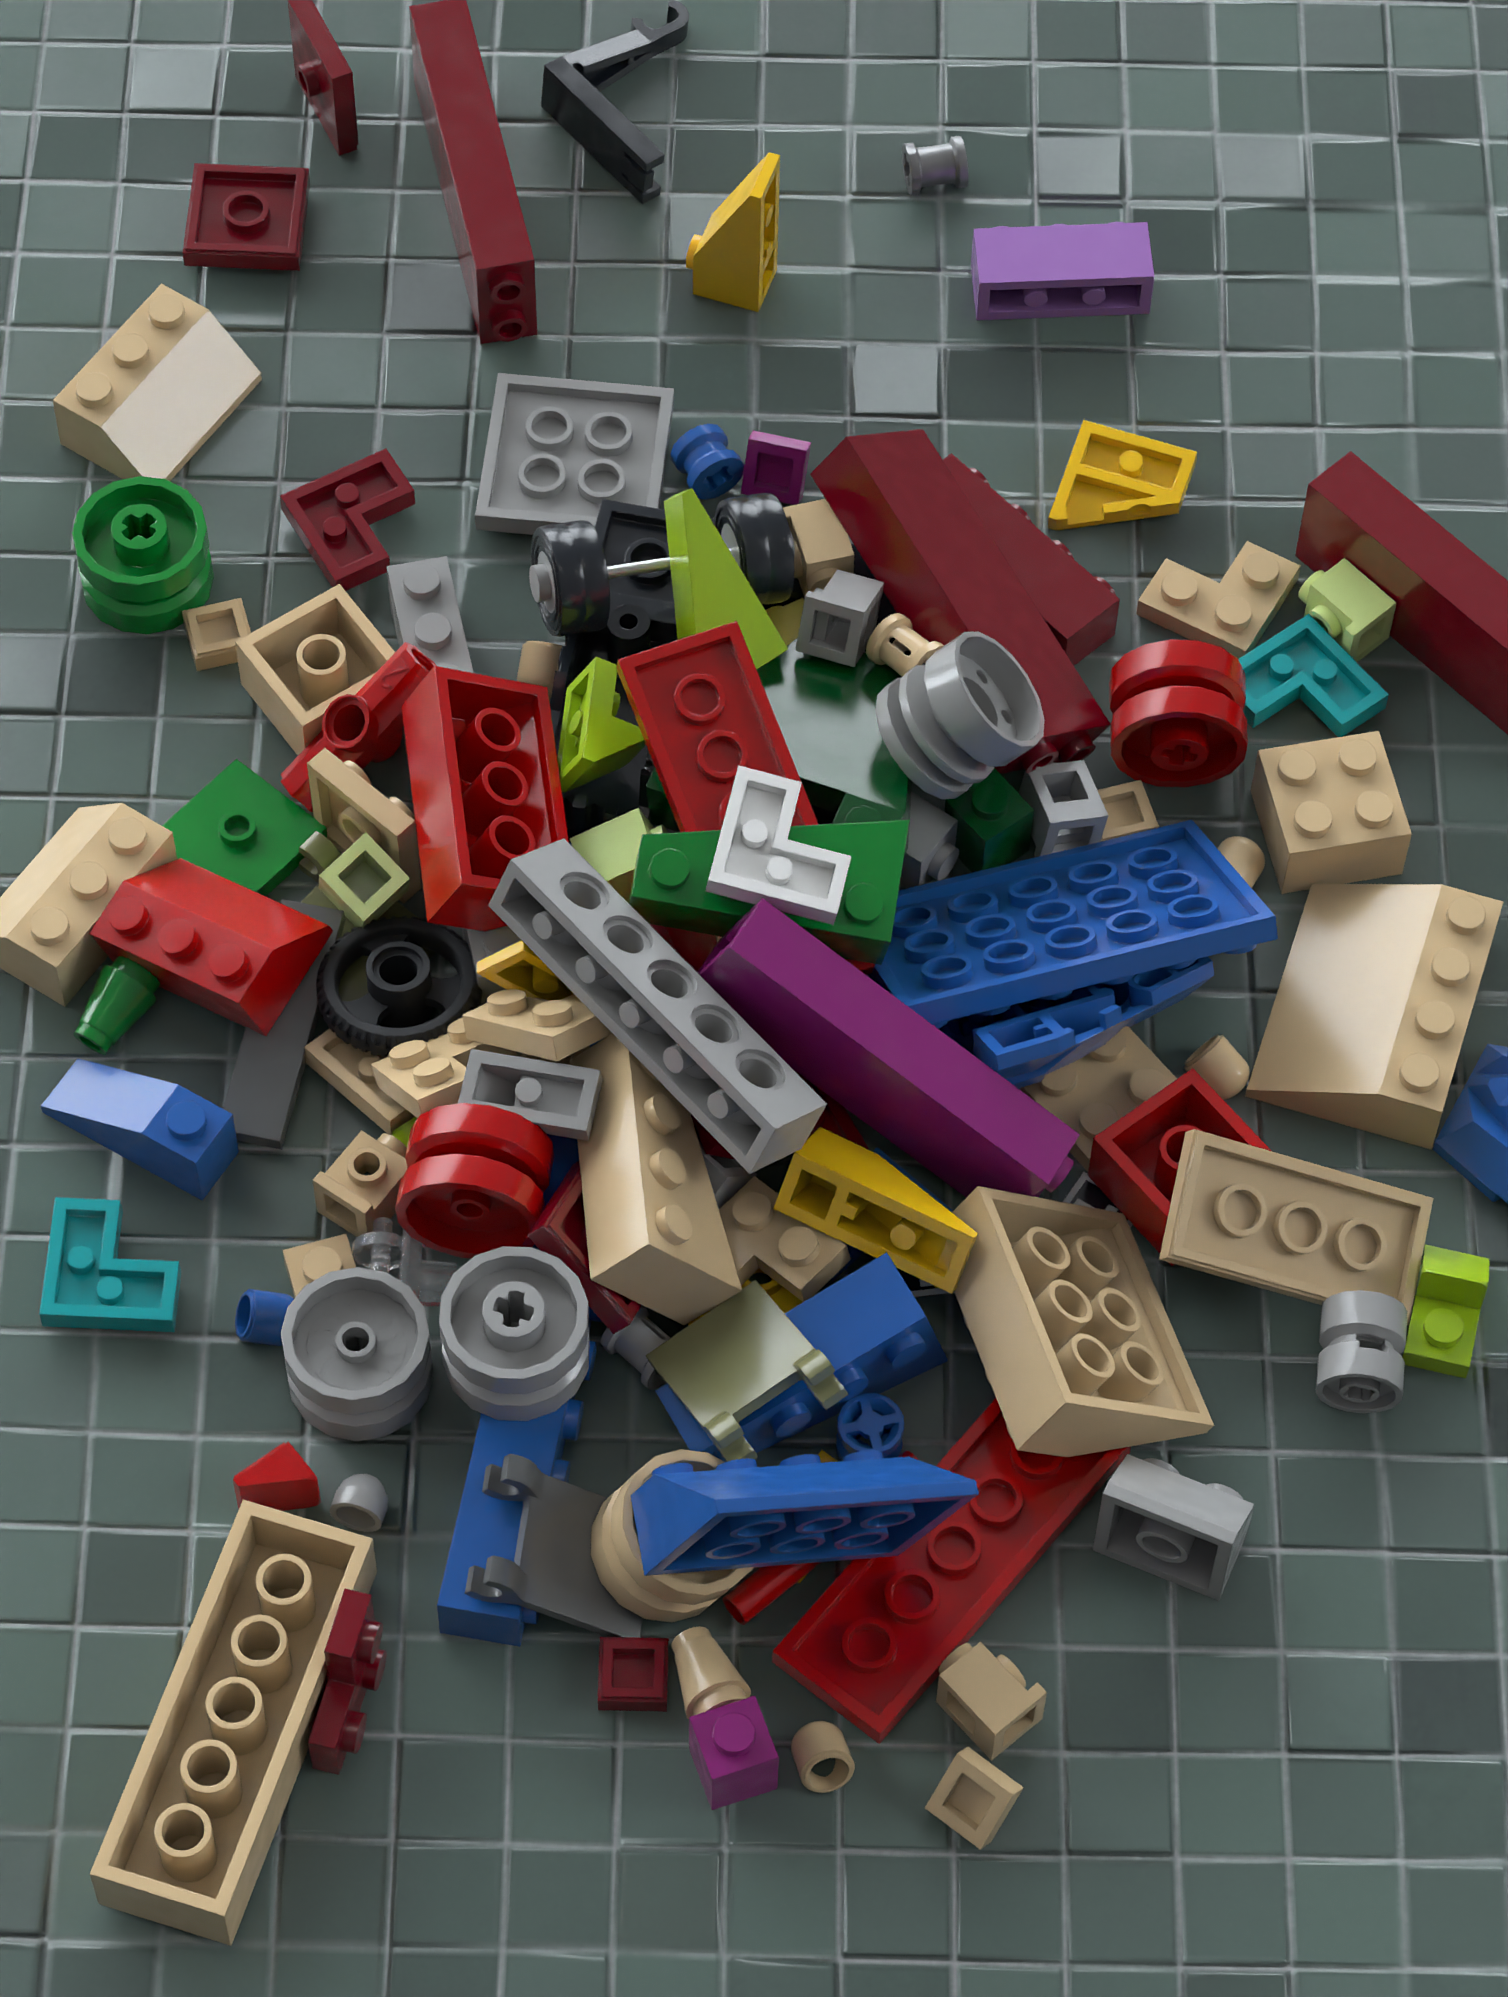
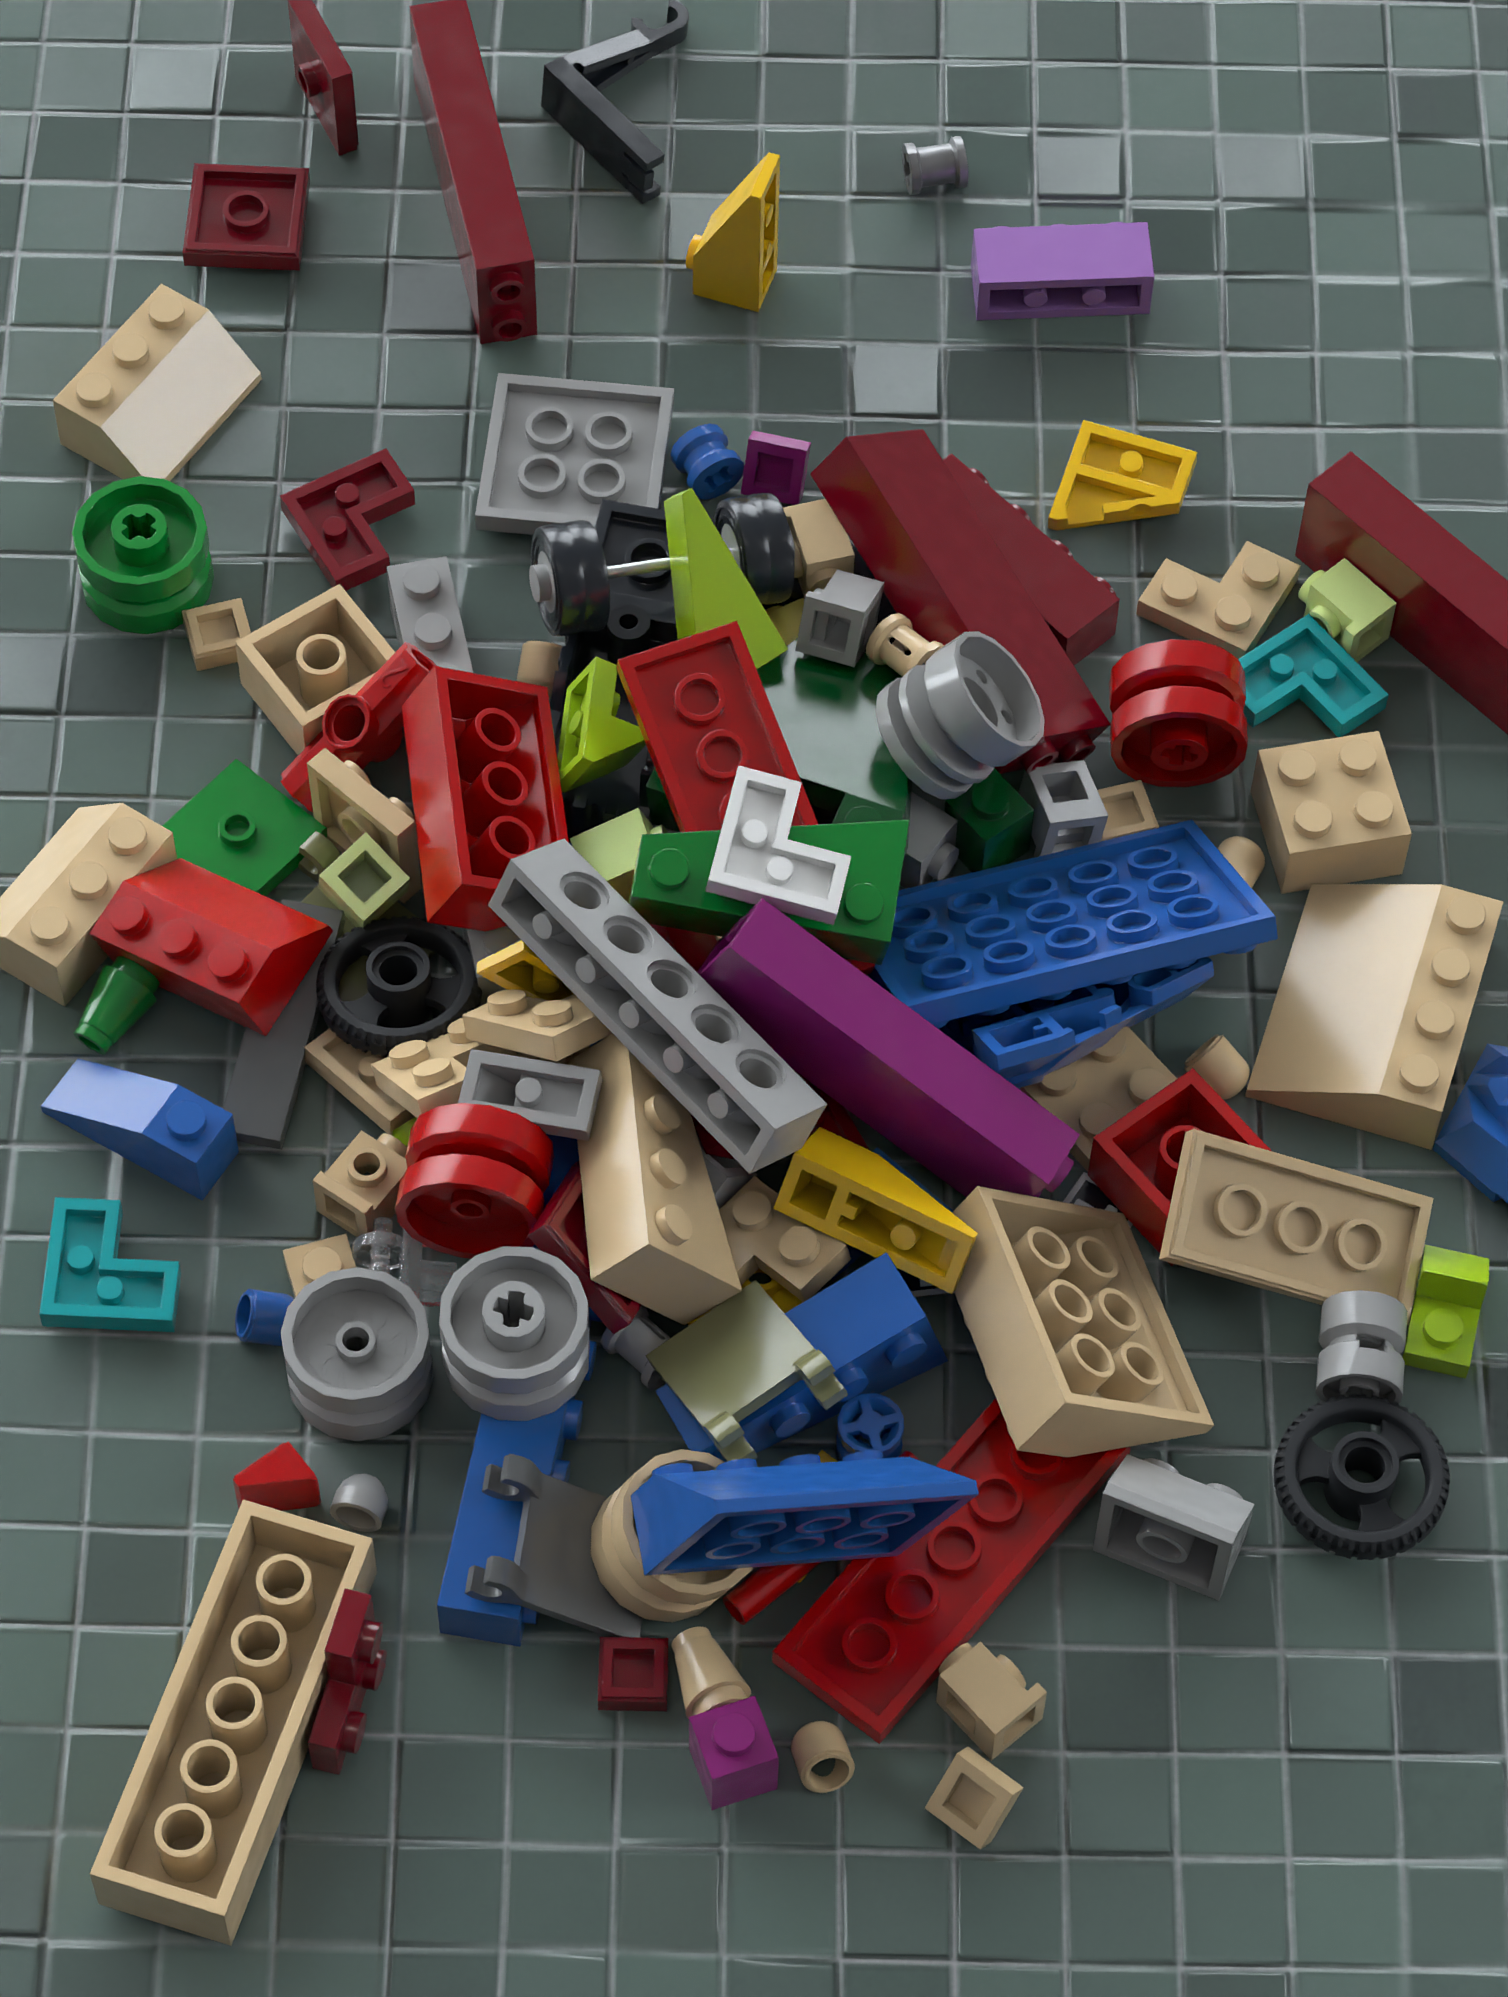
(1401, 1438): none -> black wheel

